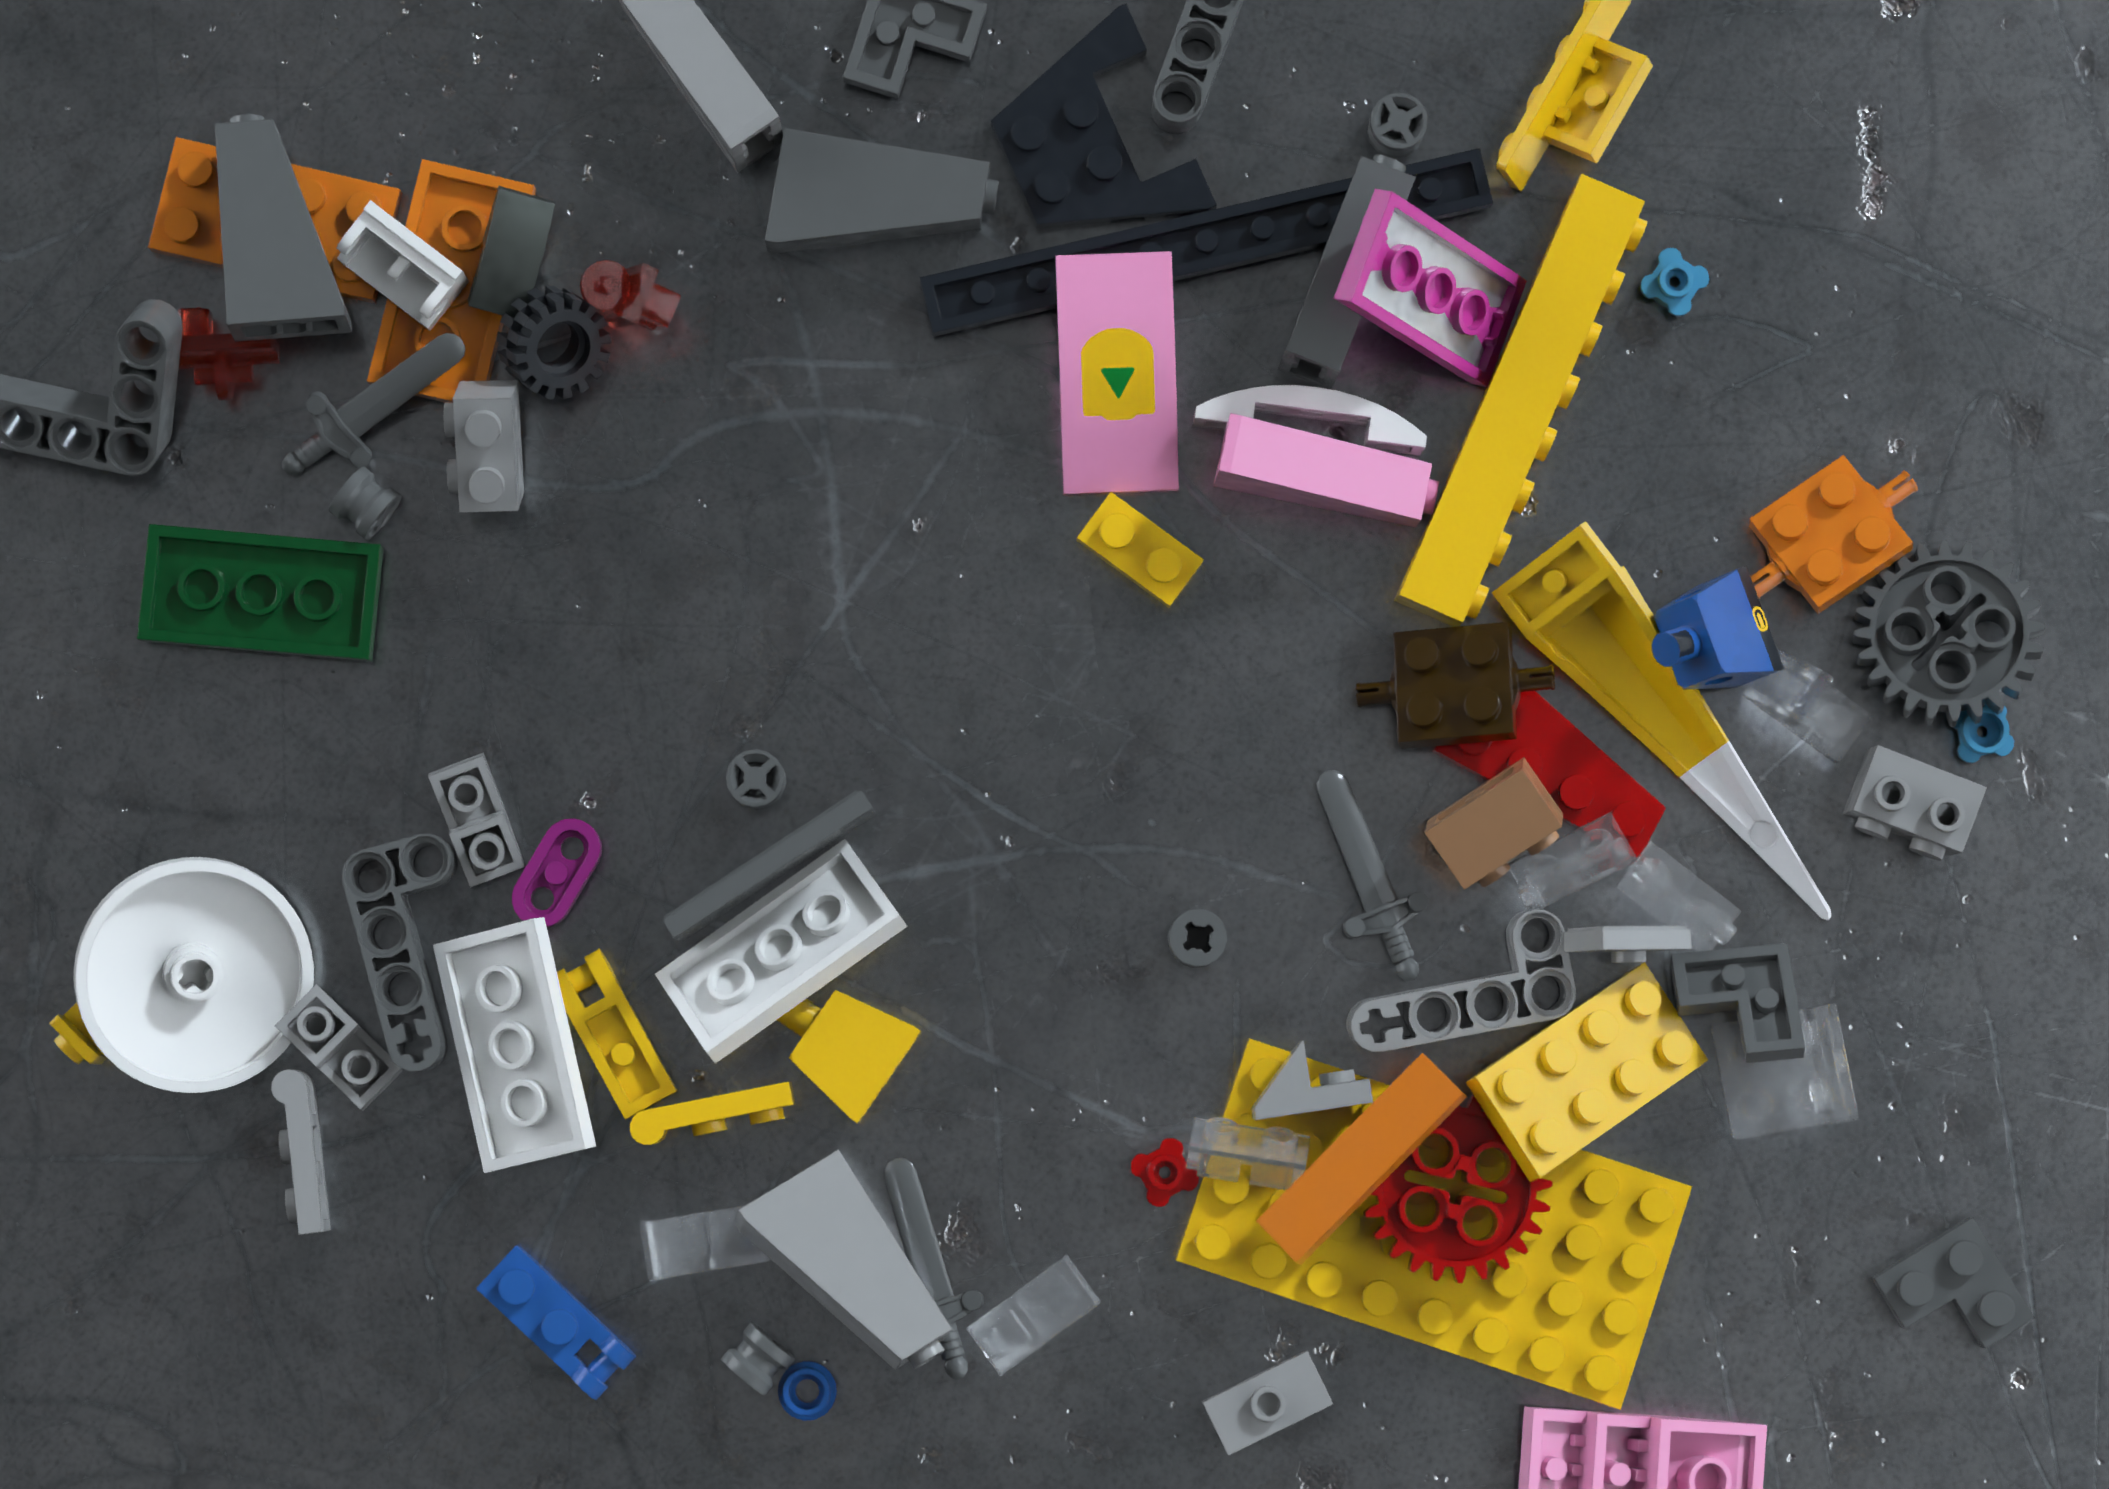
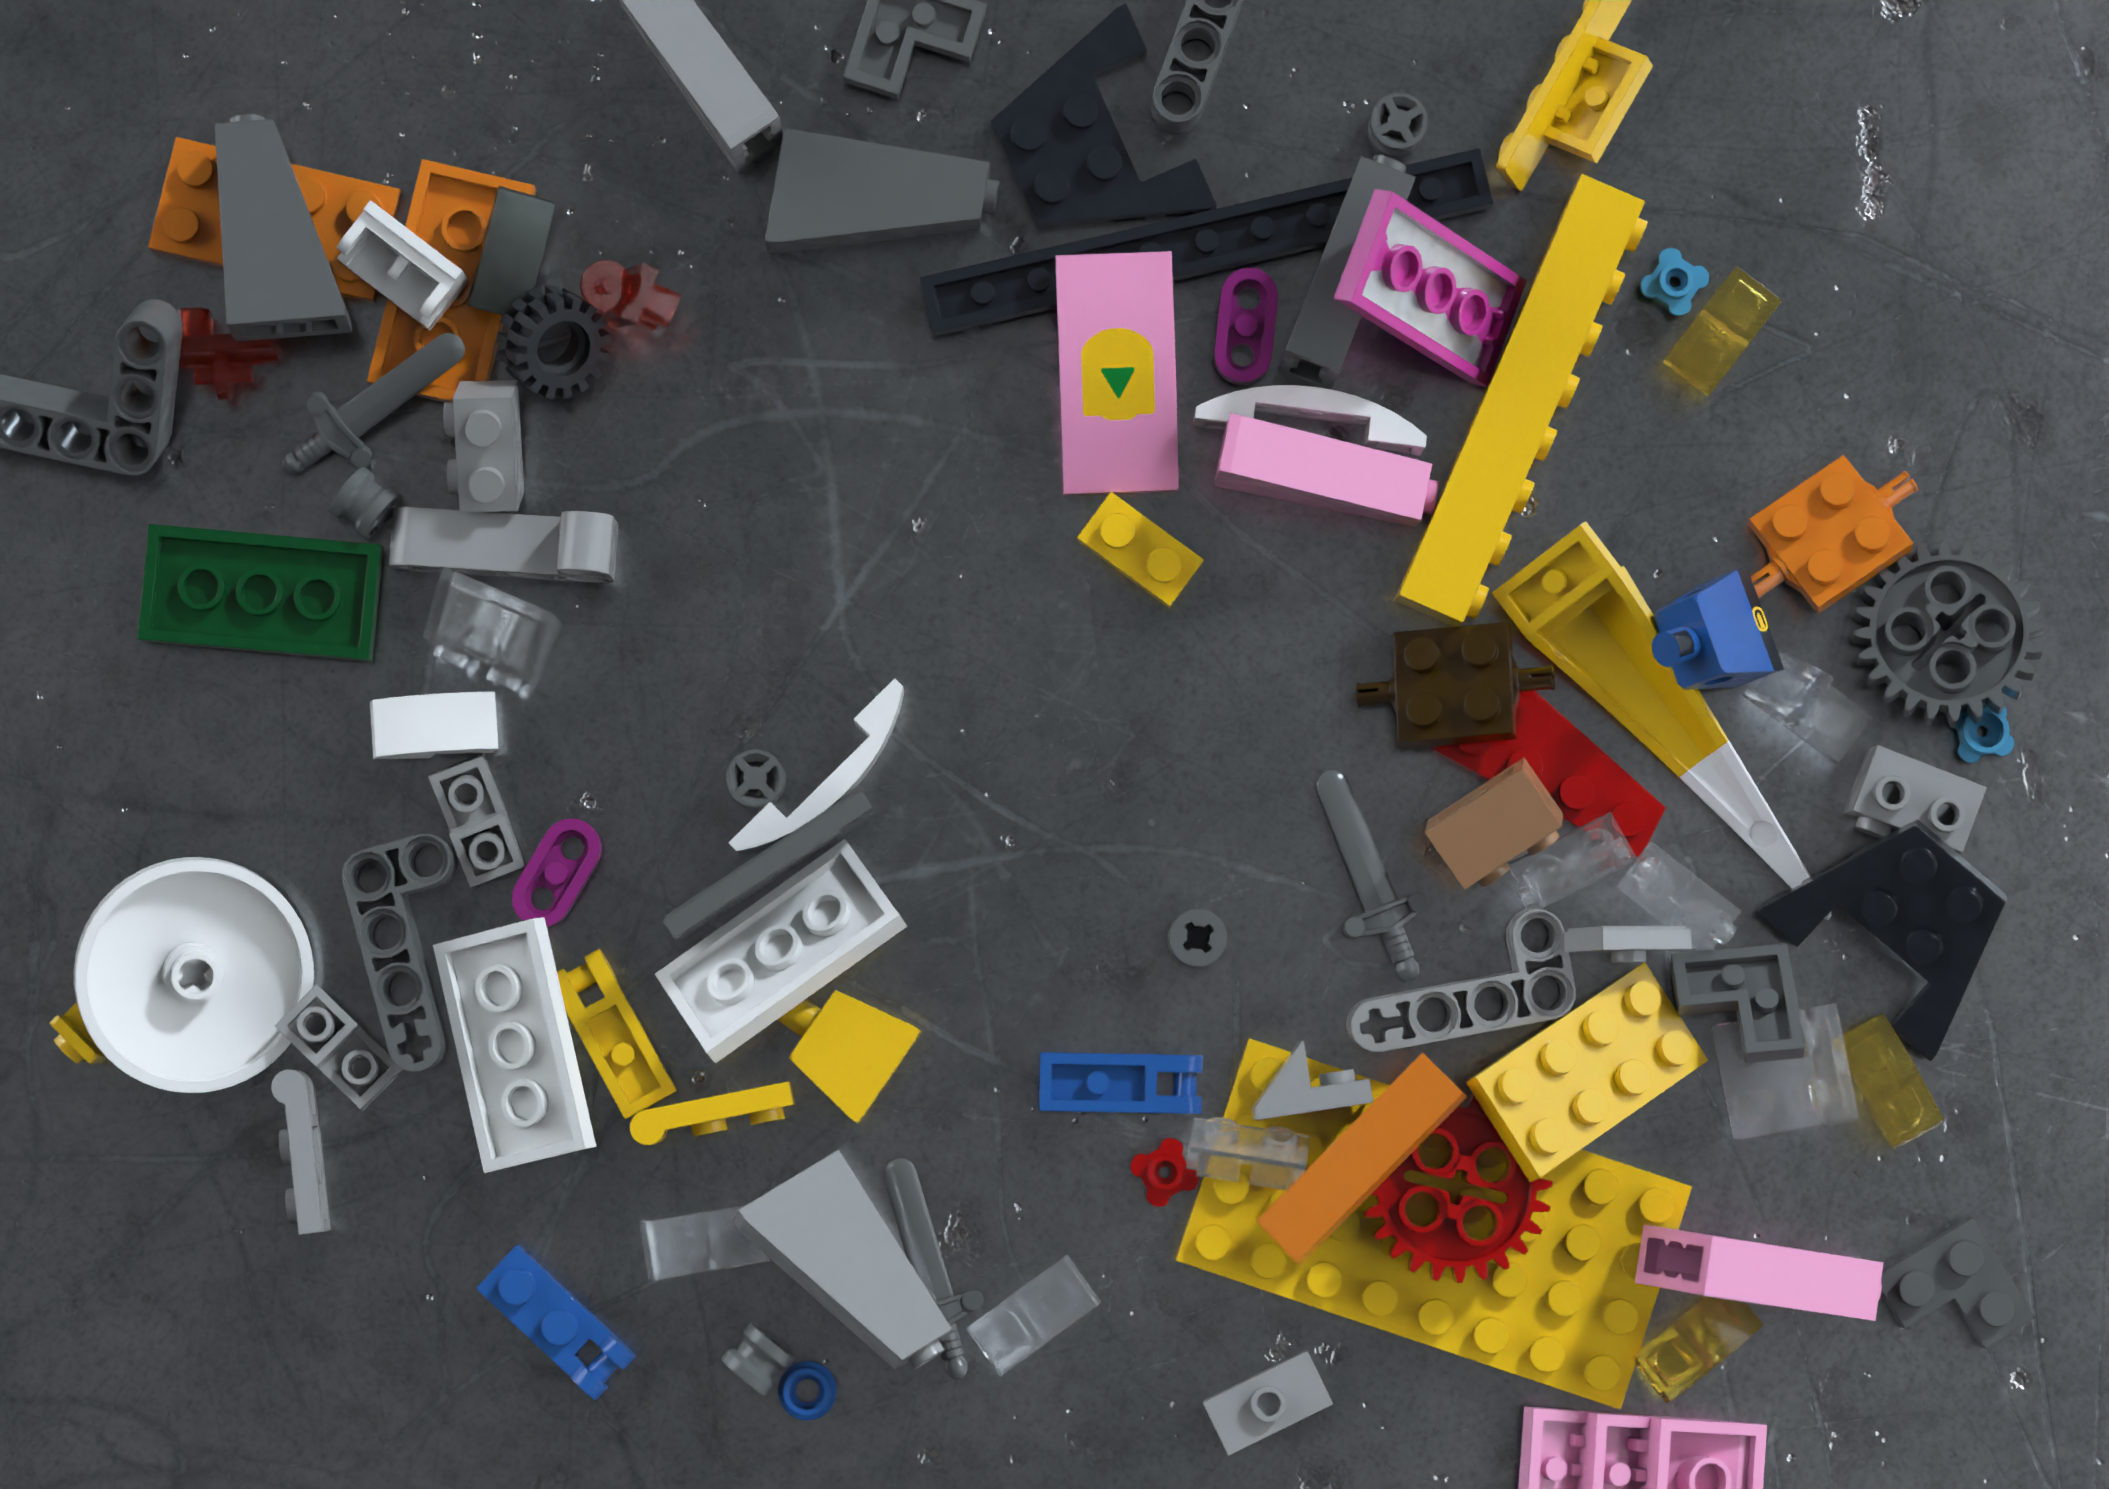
(433, 725): none -> white slope
(491, 630): none -> clear slope
(562, 548): none -> light grey beam
(877, 722): none -> white slope
(1117, 1083): none -> blue plate
(1244, 327): none -> magenta plate
(1695, 1344): none -> clear yellow slope
(1722, 330): none -> clear yellow slope
(1759, 1273): none -> bright pink slope
(1890, 1082): none -> clear yellow slope
(1918, 904): none -> black wing

